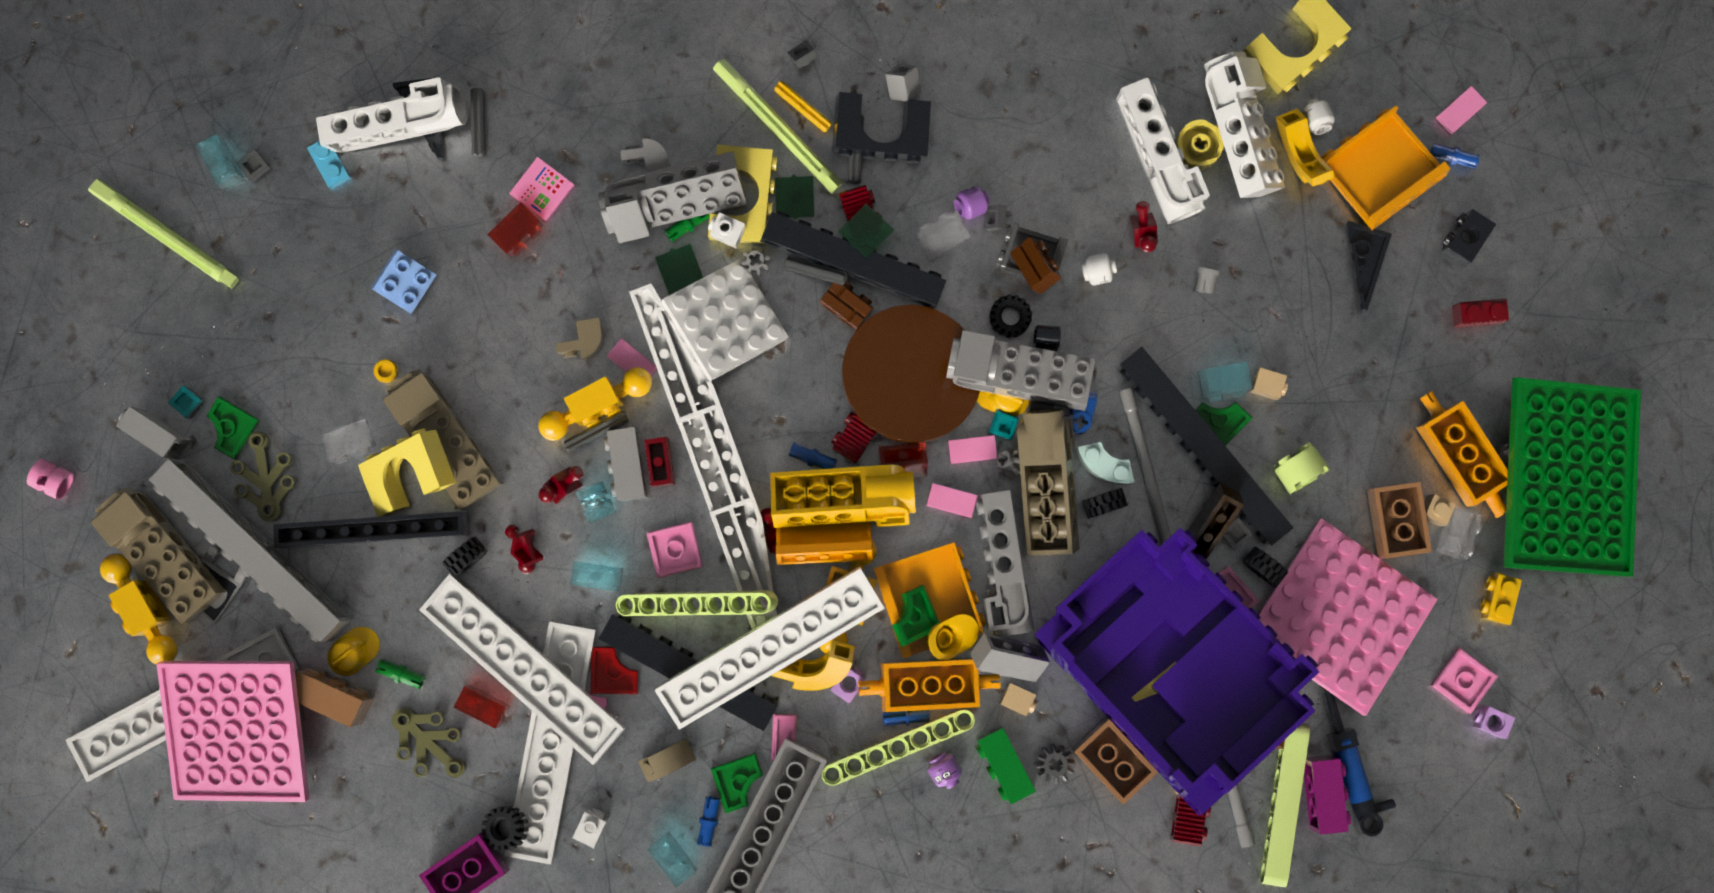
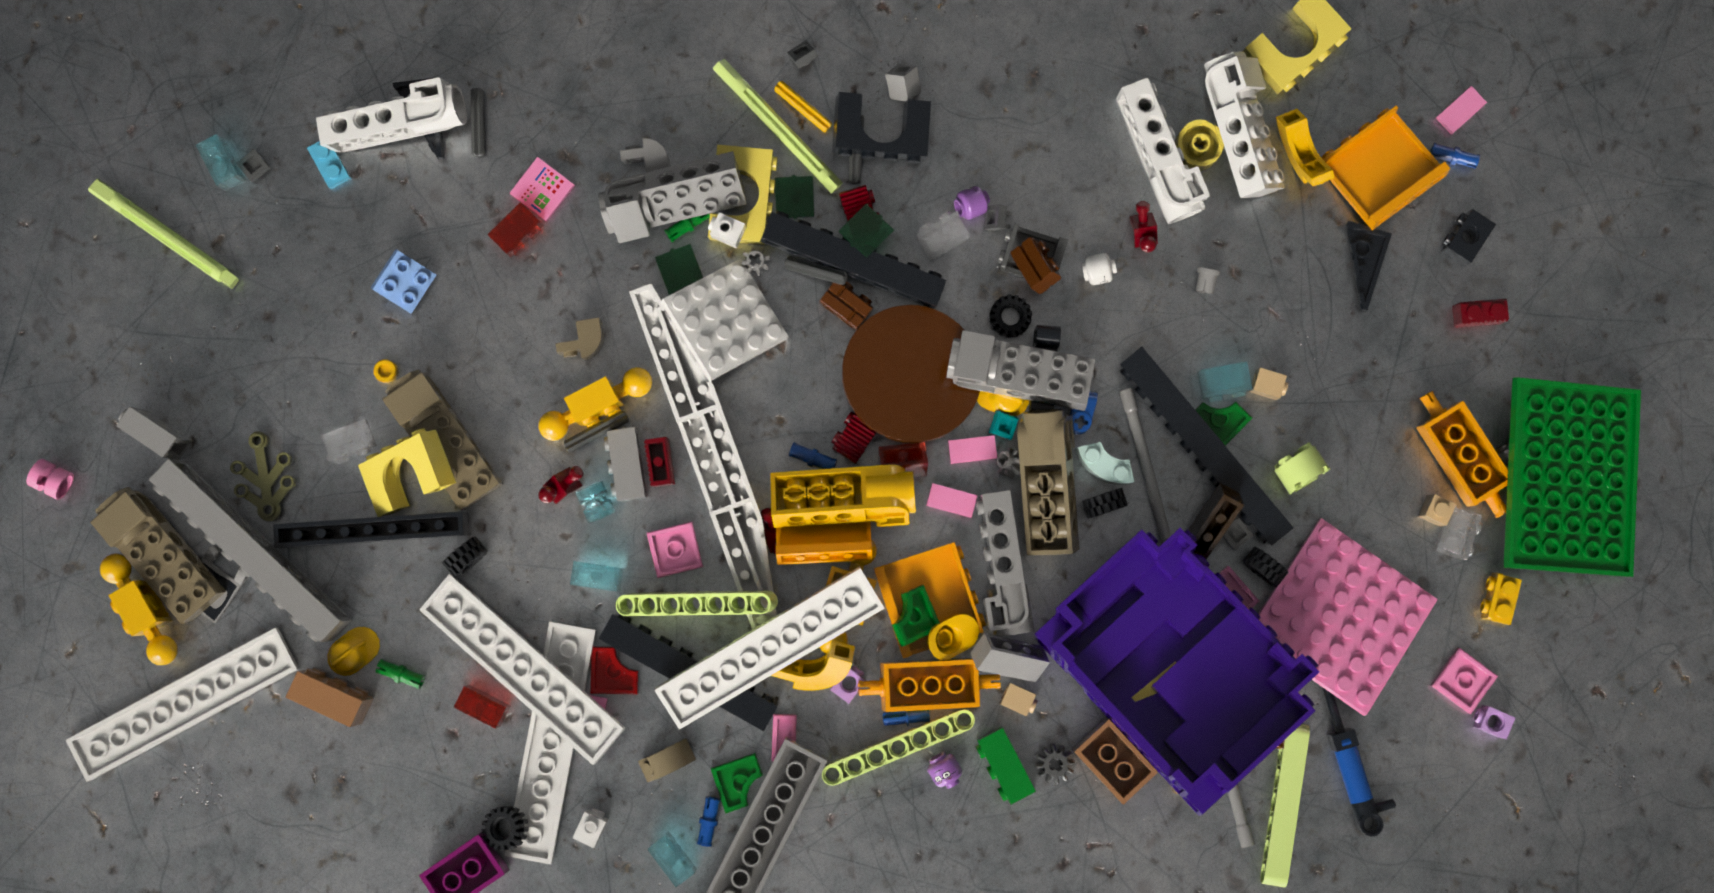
(185, 401): teal plate -> none
(232, 427): green tile -> none
(233, 730): bright pink plate -> none
(424, 740): olive plant -> none
(523, 549): dark red piece -> none
(627, 357): bright pink tile -> none
(1187, 825): dark red brick -> none
(1319, 116): white head -> none
(1326, 795): magenta brick -> none
(1399, 520): medium nougat brick -> none

